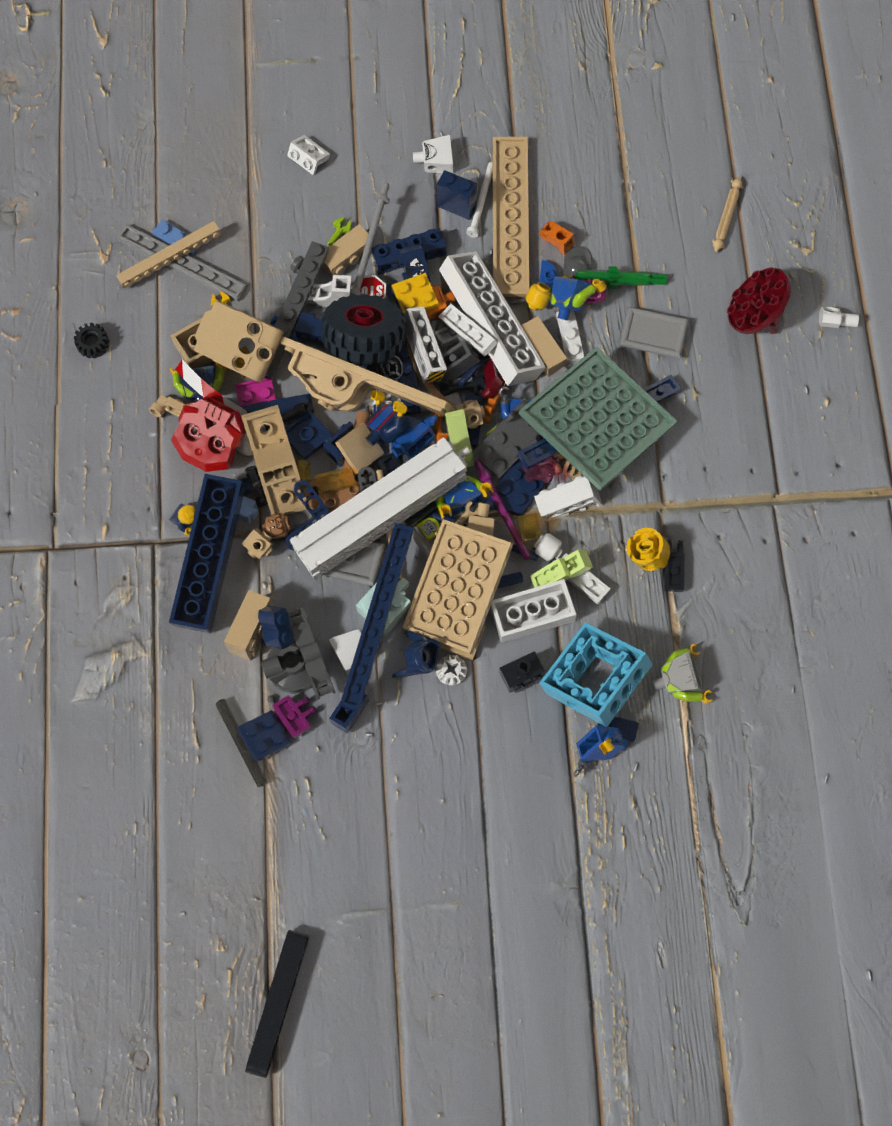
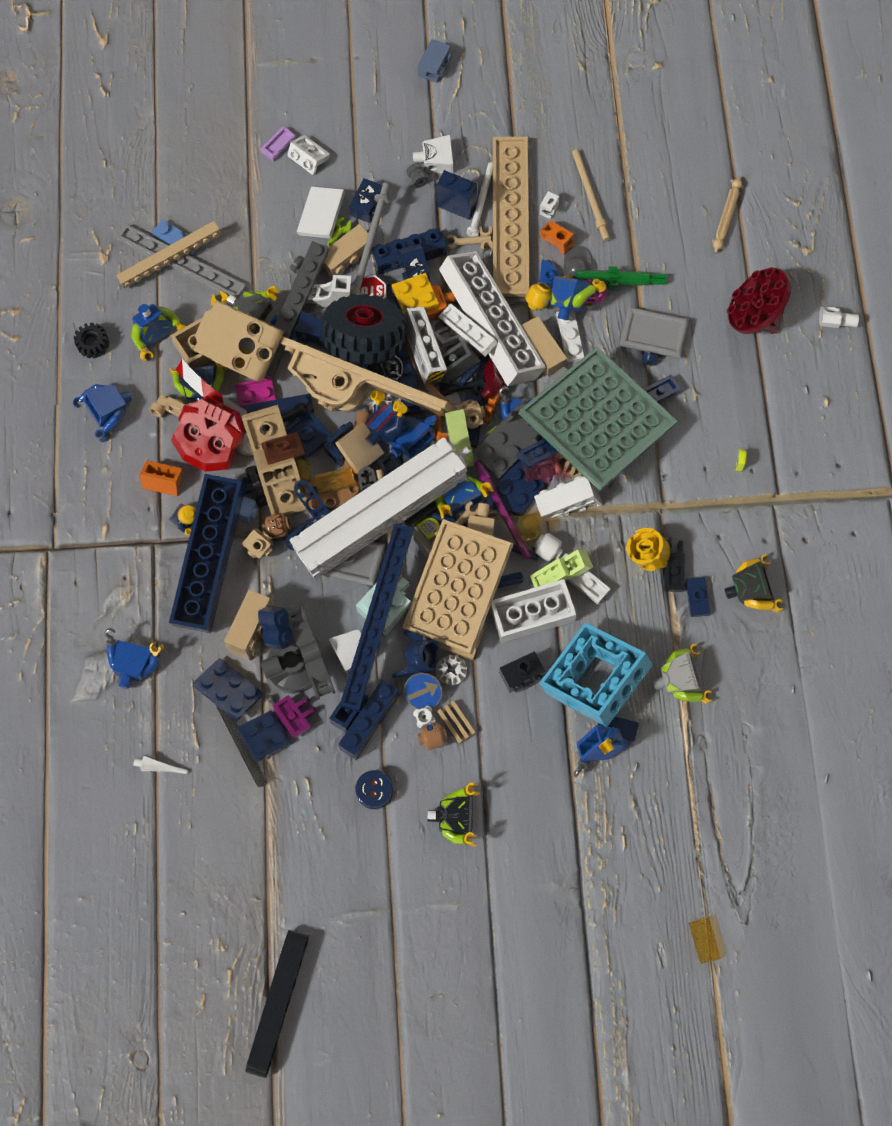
(105, 406): none -> blue torso
(131, 660): none -> blue torso
(150, 764): none -> white piece
(151, 326): none -> torso
(161, 478): none -> orange brick
(228, 689): none -> dark blue plate
(255, 303): none -> dark grey torso
(278, 143): none -> lavender tile
(283, 448): none -> copper tile
(321, 212): none -> white tile
(363, 203): none -> dark blue brick
(369, 719): none -> dark blue brick
(374, 789): none -> dark blue head
(417, 174): none -> dark grey wheel
(419, 716): none -> white plate
(423, 690): none -> blue piece
(432, 736): none -> medium nougat head
(434, 61): none -> sand blue brick
(447, 708): none -> tan tile
(456, 815): none -> torso
(483, 238): none -> tan bar
(549, 202): none -> white piece
(600, 221): none -> tan bar
(649, 357): none -> dark blue hinge
(697, 597): none -> dark blue plate
(704, 941): none -> clear yellow tile
(741, 459): none -> neon yellow tile
(753, 586): none -> black torso

